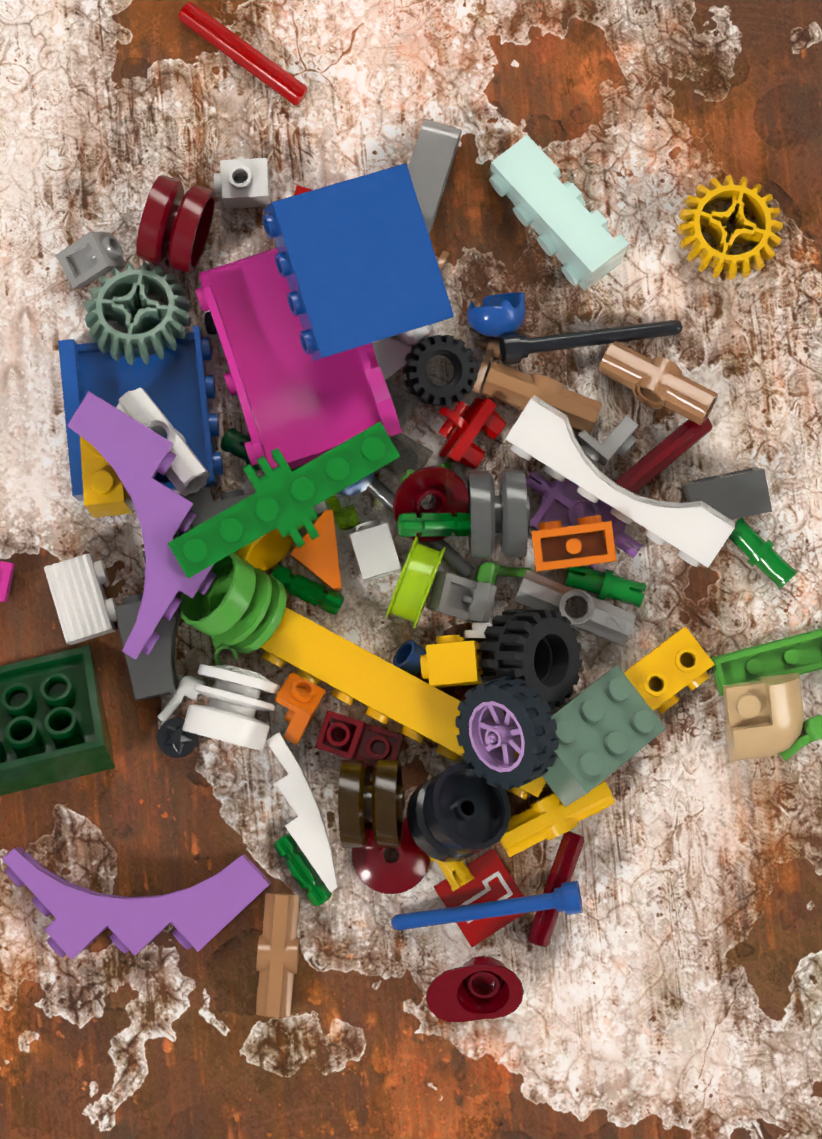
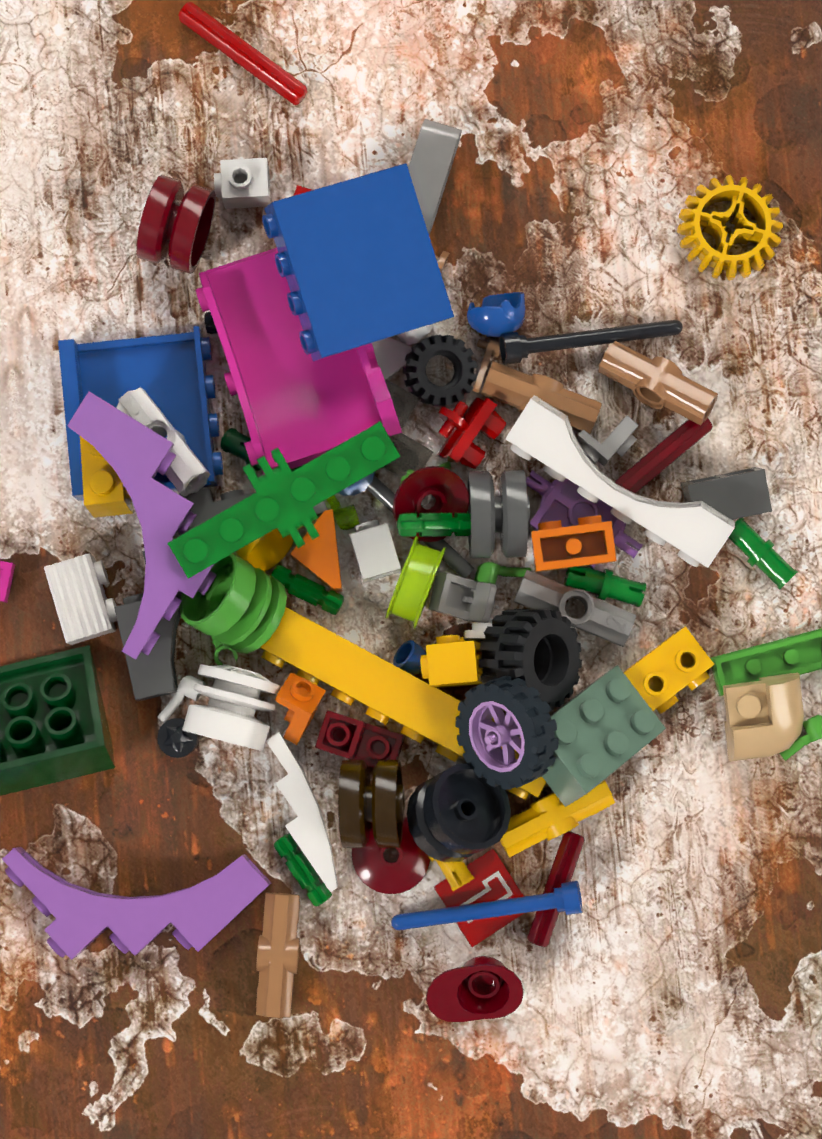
(90, 258): light grey bracket -> none
(153, 325): sand green gear -> none
(556, 213): light aqua wedge -> none

